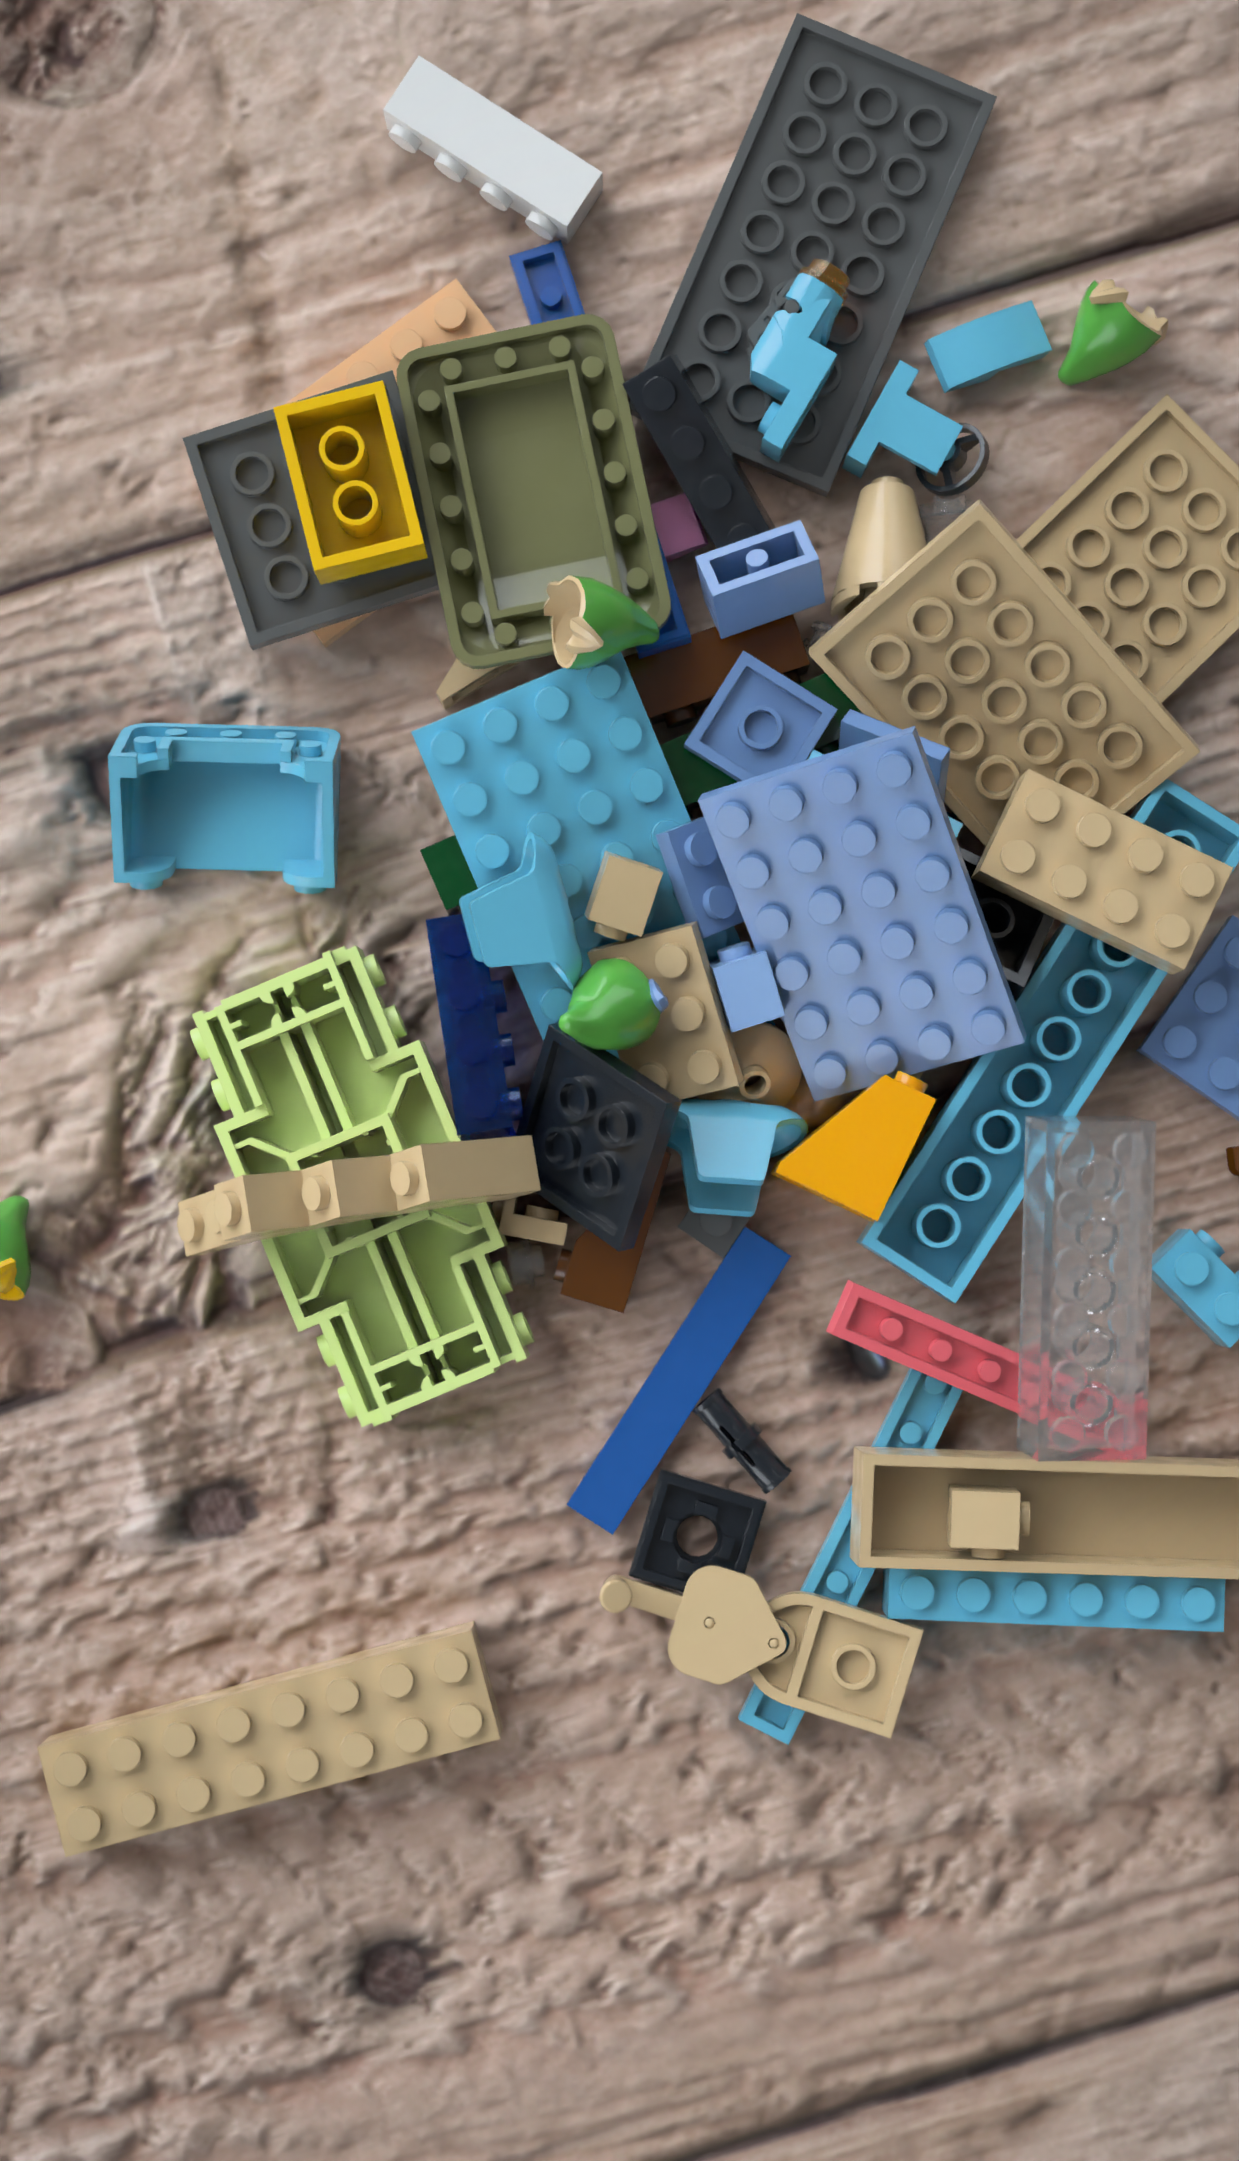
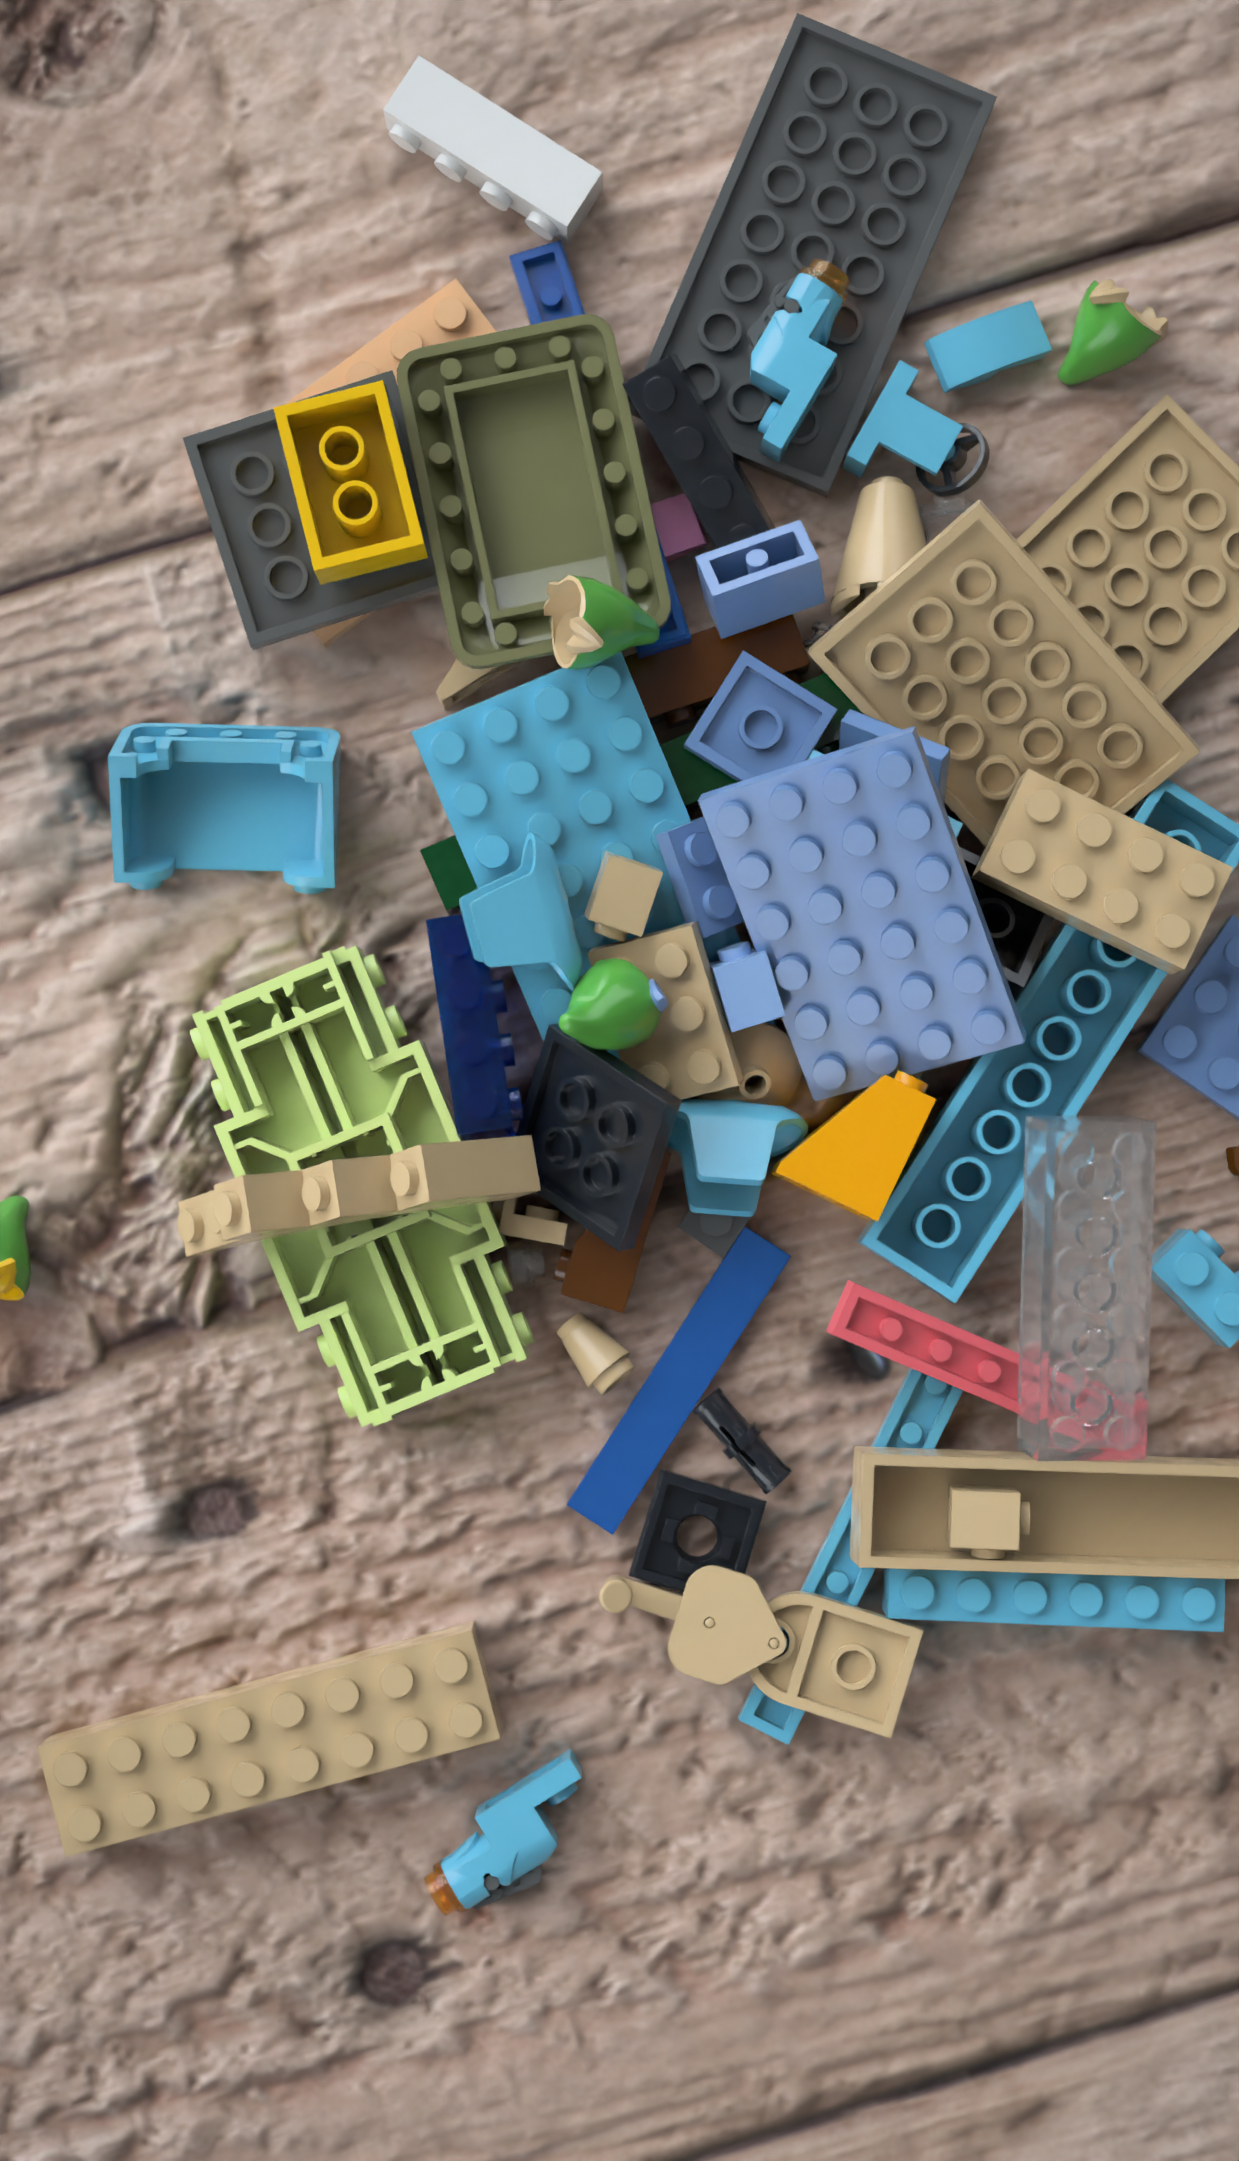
(513, 1842): none -> medium azure plate
(595, 1353): none -> tan cone

